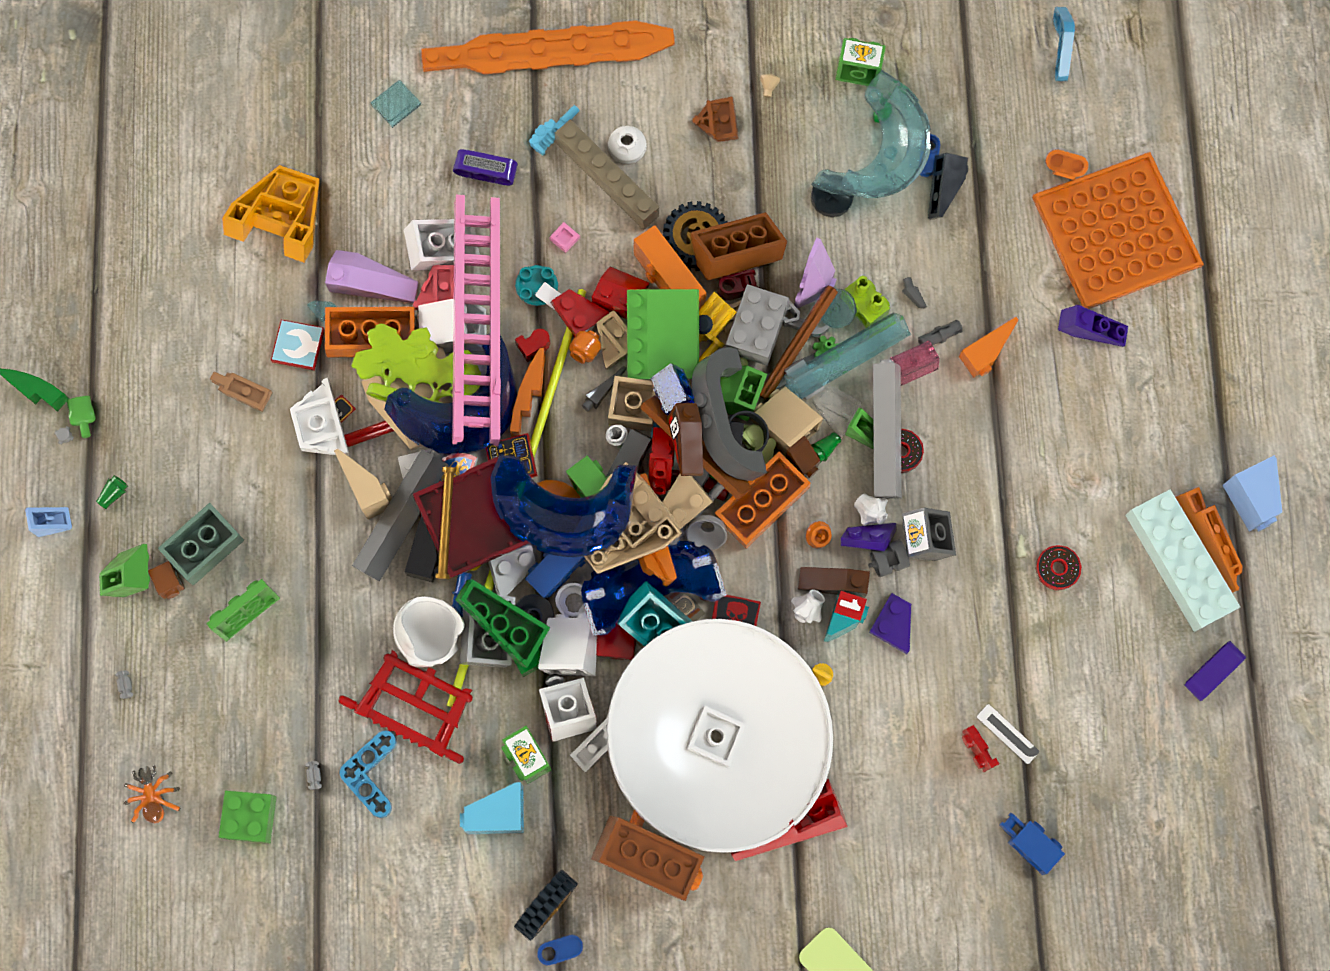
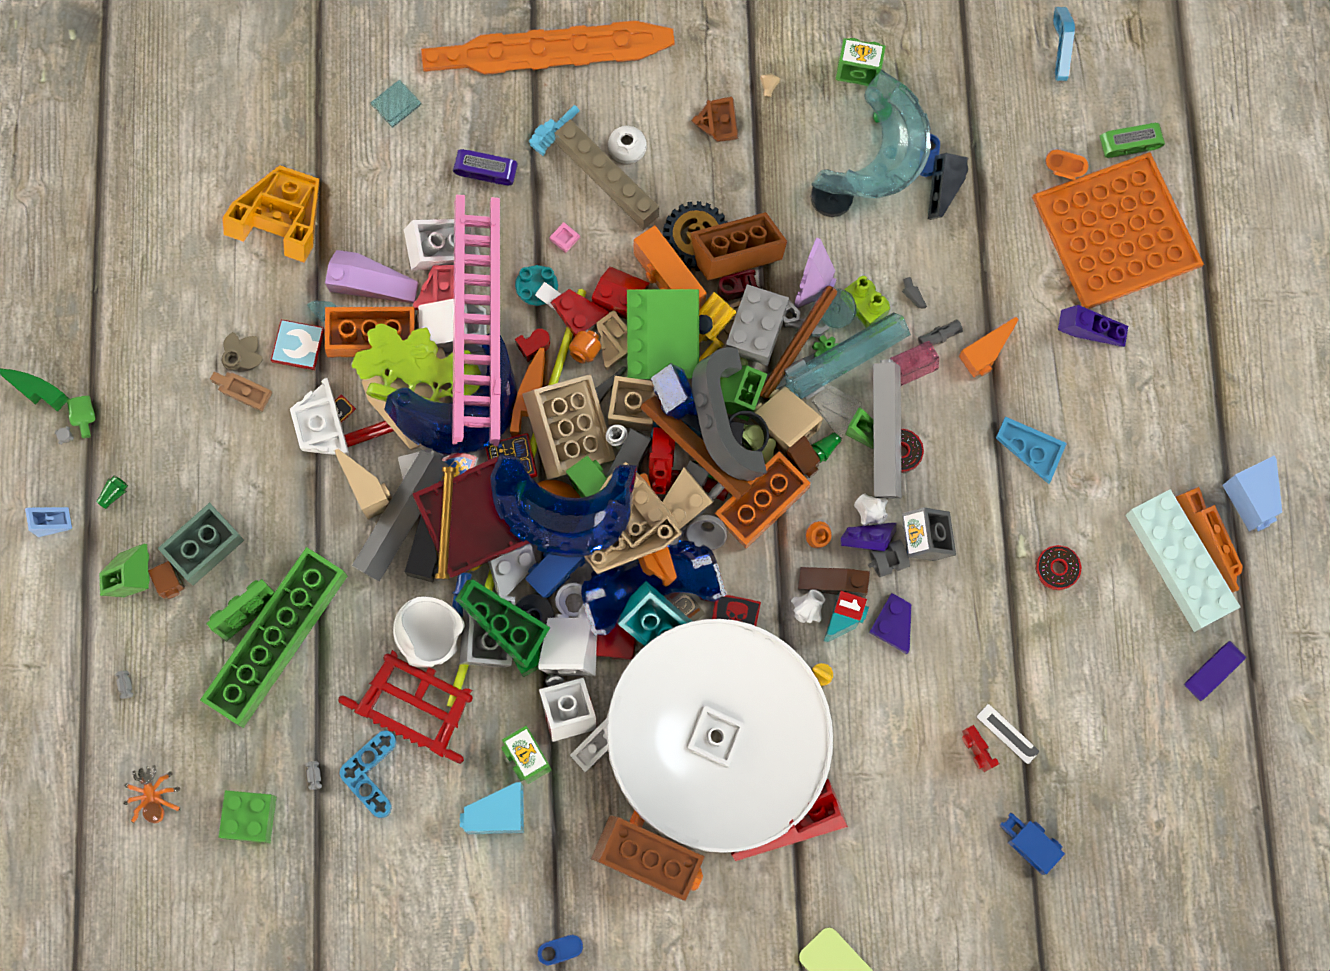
(243, 350): none -> dark tan plate
(274, 637): none -> bright green brick
(545, 905): black wheel -> none
(568, 424): none -> tan slope
(687, 438): reddish brown slope -> none
(1032, 447): none -> dark azure wing
(1132, 140): none -> bright green beam

